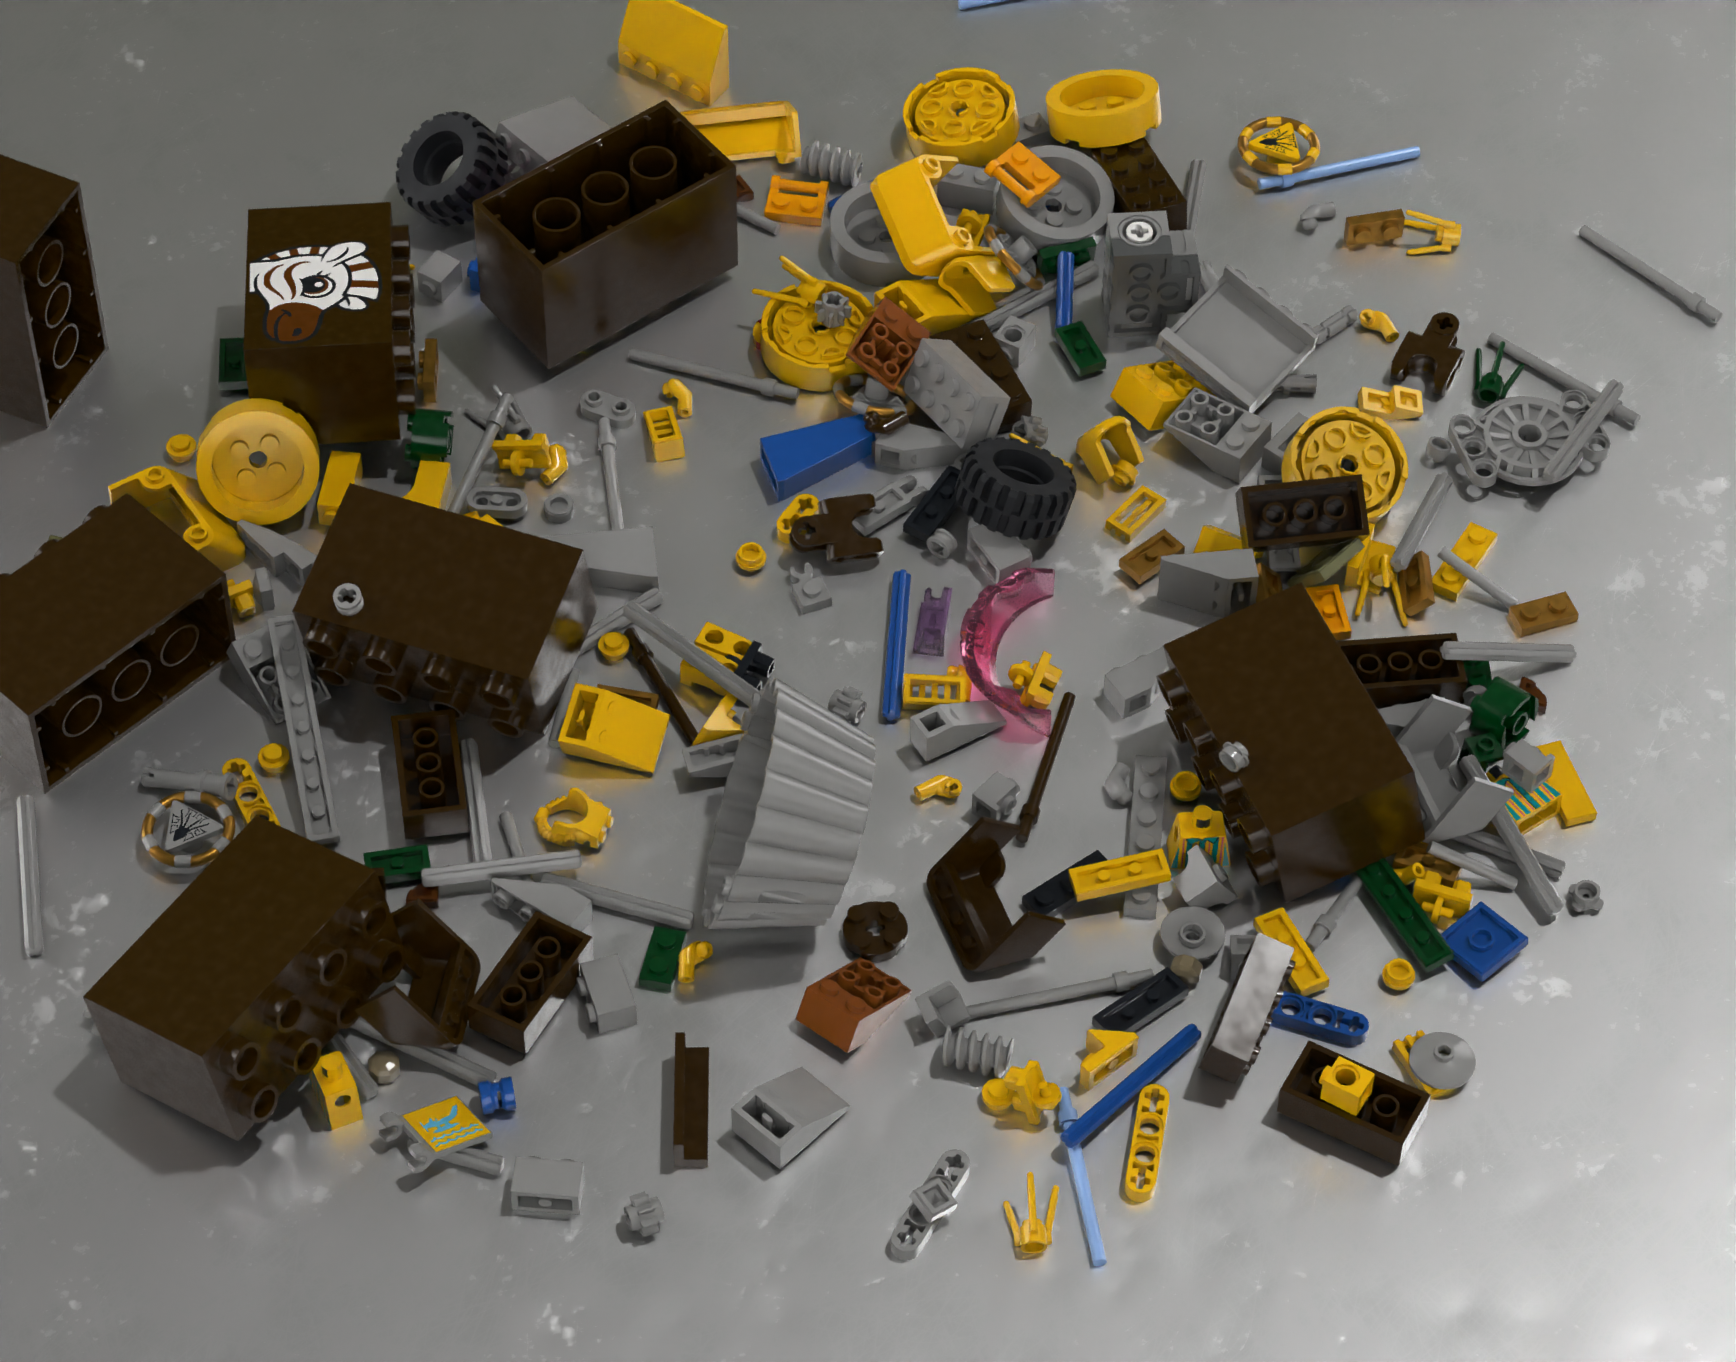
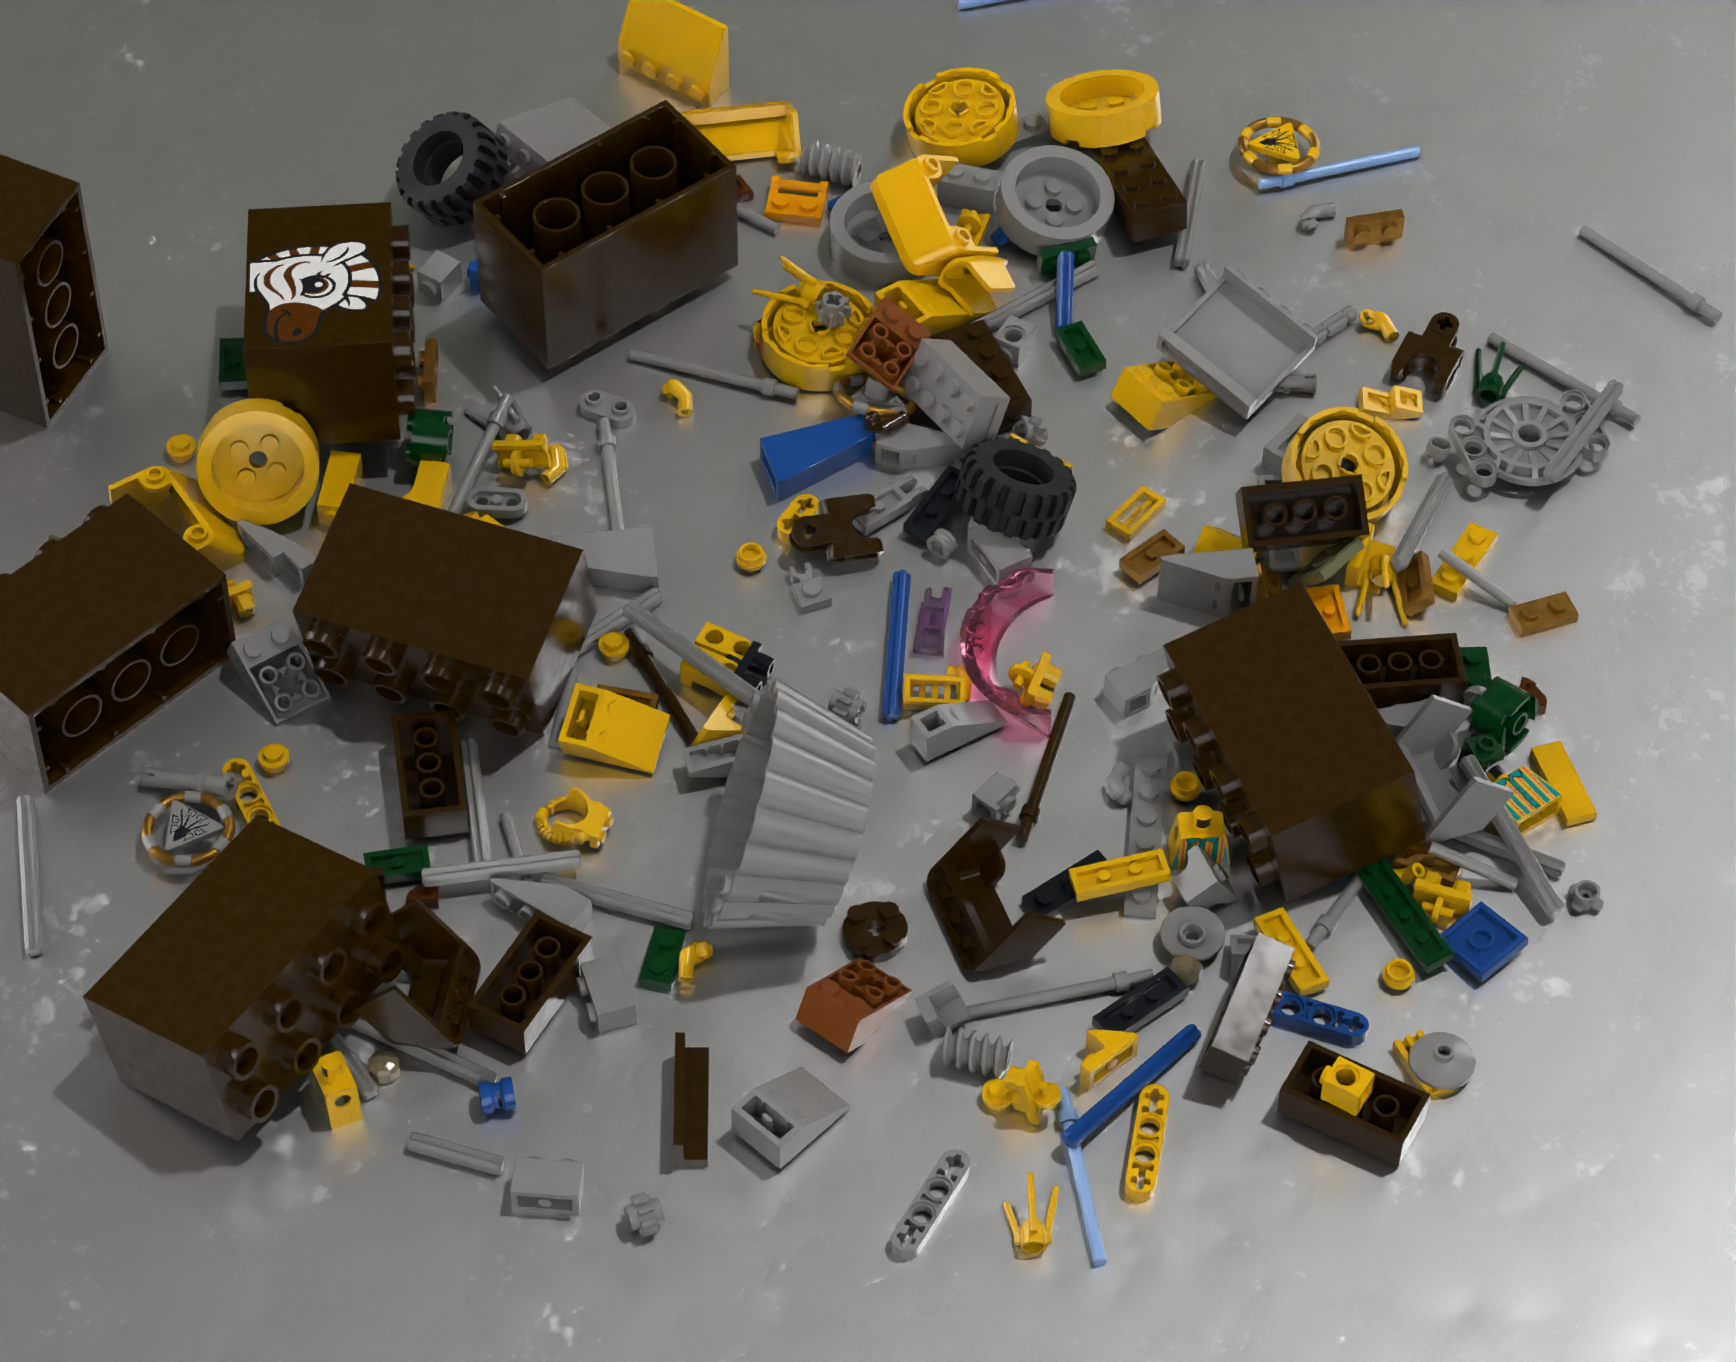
(263, 589): light grey tile -> none
(303, 730): light grey plate -> none
(345, 607): light grey bush -> none
(435, 1130): flag -> none
(559, 508): light grey tile -> none
(665, 435): yellow slope -> none
(933, 1200): light grey tile -> none
(938, 785): yellow arm -> none
(1015, 255): light grey piece -> none
(1025, 168): light orange plate -> none
(1119, 433): yellow piece -> none
(1124, 473): yellow plate -> none
(1146, 273): dark grey piece -> none
(1220, 433): light grey slope -> none
(1234, 756): light grey plate -> none
(1446, 233): yellow plant -> none
(1508, 652): light grey axle -> none
(1527, 765): light grey brick -> none

